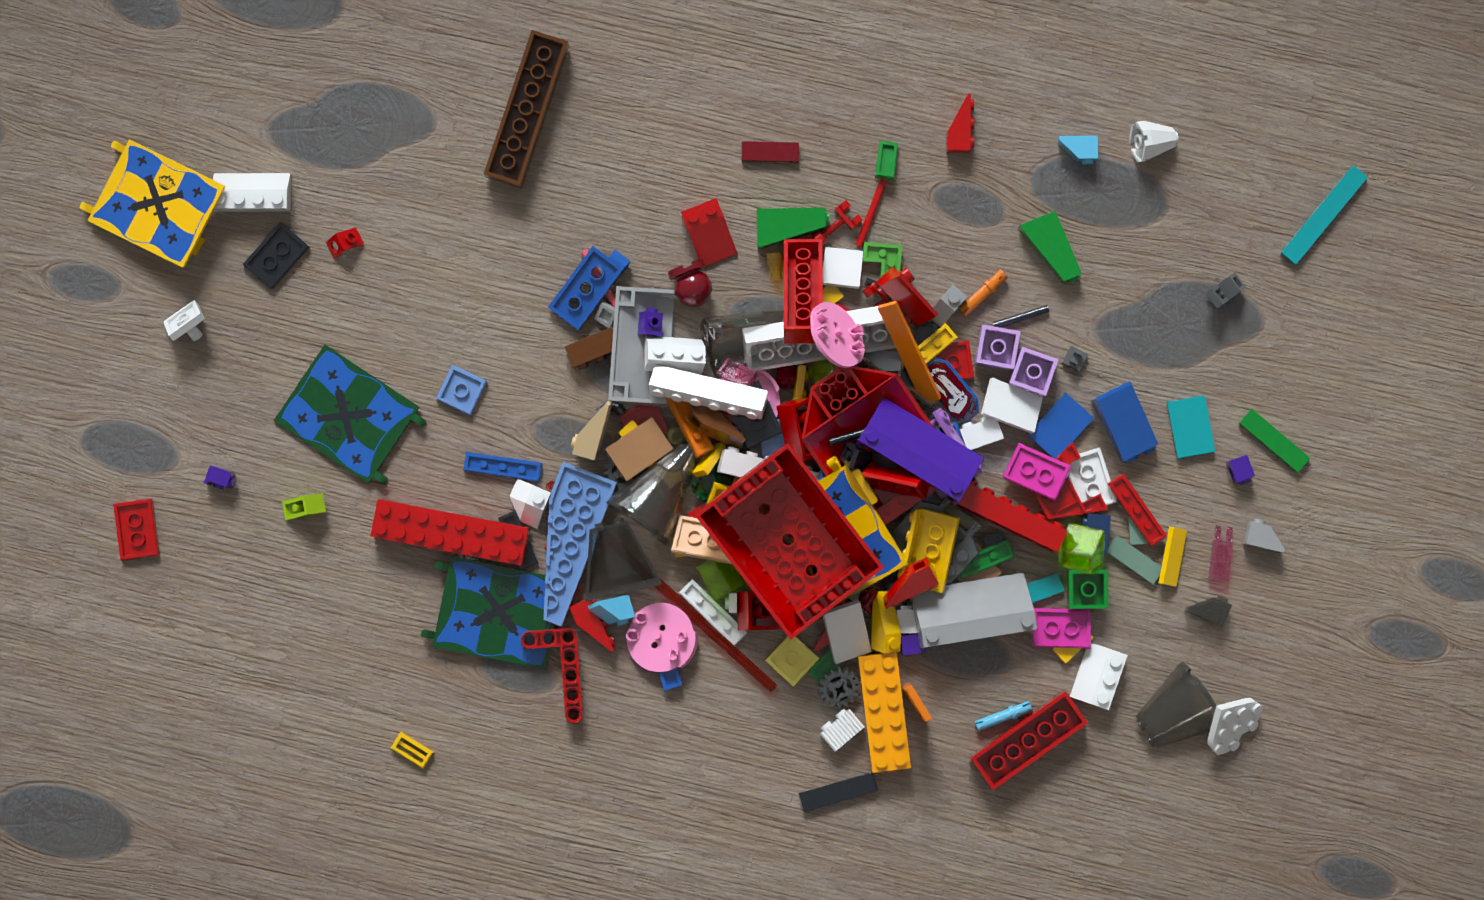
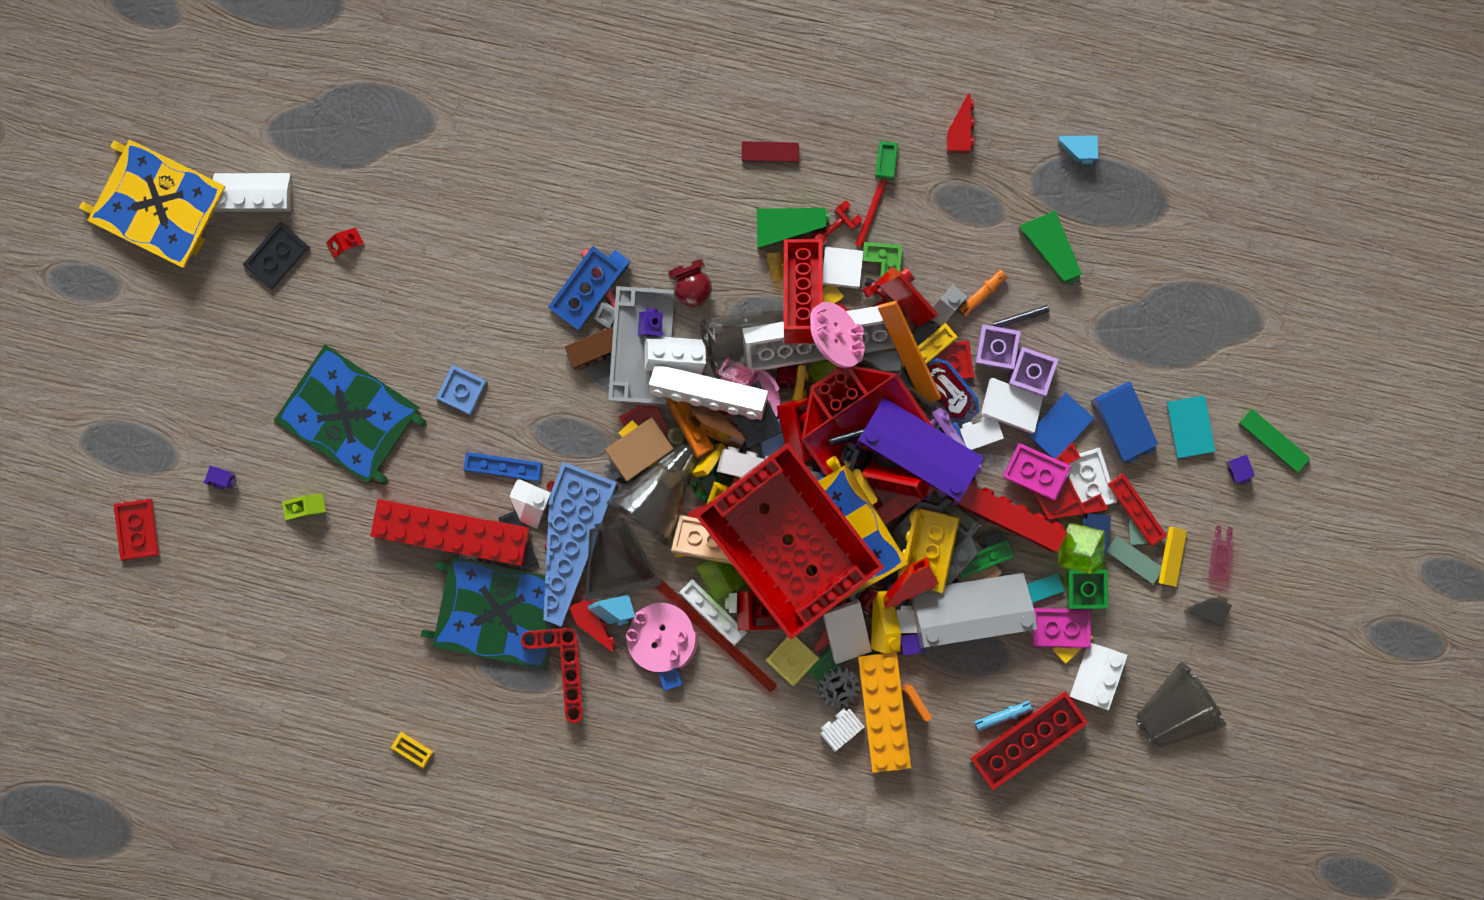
(185, 322): white tile -> none
(526, 109): reddish brown brick -> none
(590, 438): tan slope -> none
(616, 407): black arm -> none
(709, 232): red slope -> none
(838, 791): black tile -> none
(1075, 358): dark grey tile -> none
(1151, 140): white cone -> none
(1225, 290): dark grey brick -> none
(1231, 722): white plate -> none
(1262, 537): light grey slope -> none
(1324, 215): teal tile -> none

